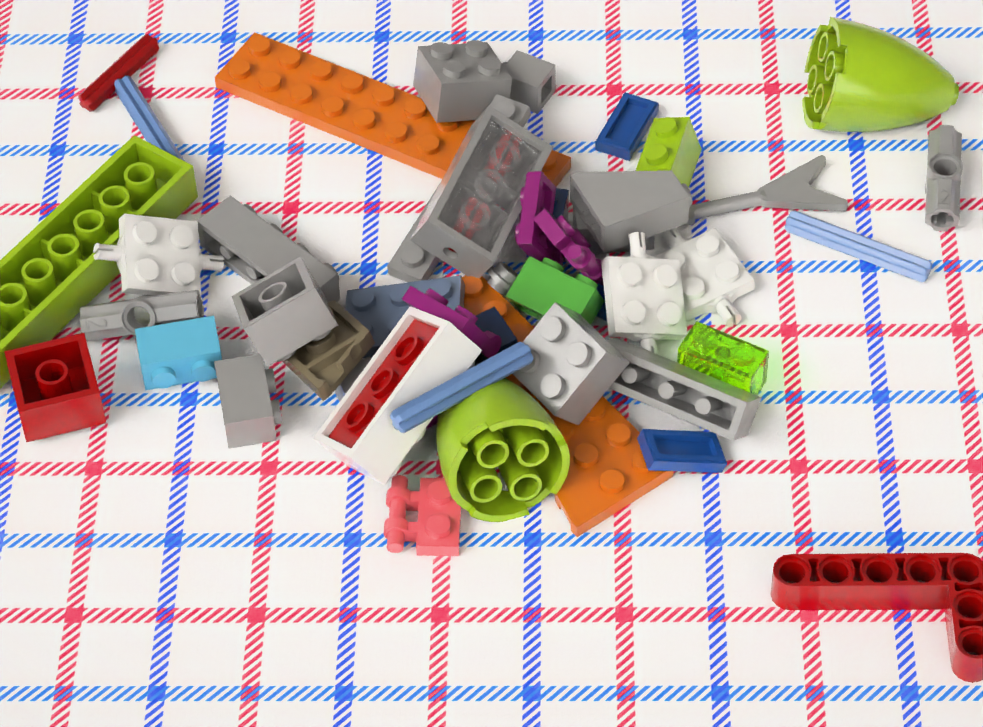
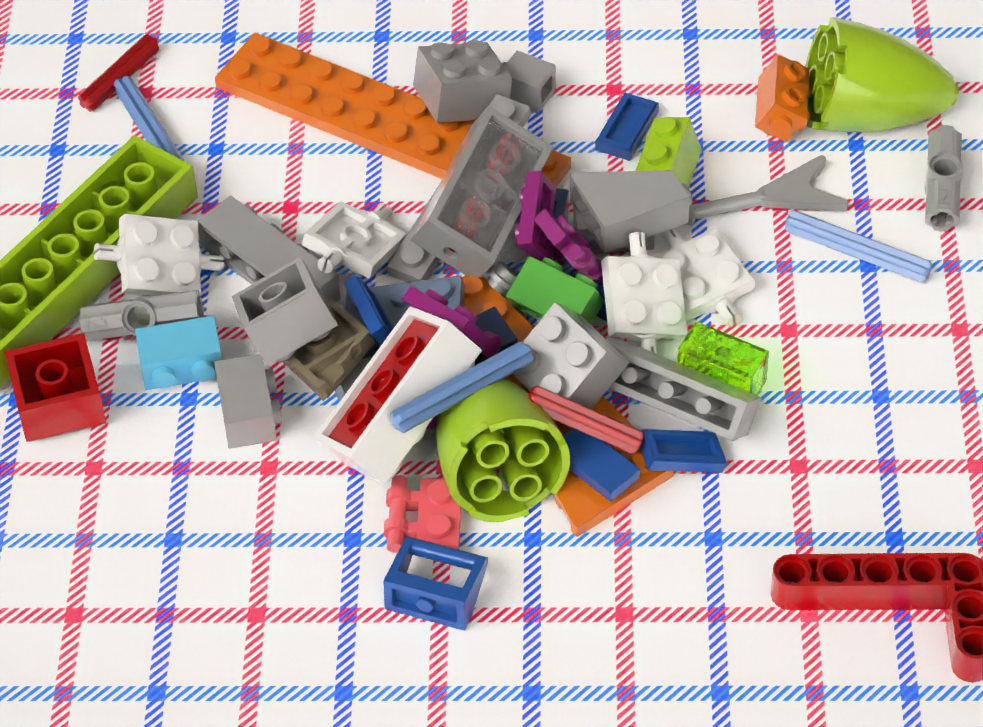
(354, 239): none -> white plate
(369, 308): none -> blue tile
(430, 598): none -> blue tile
(587, 420): none -> axle
(600, 465): none -> blue tile
(783, 98): none -> orange brick

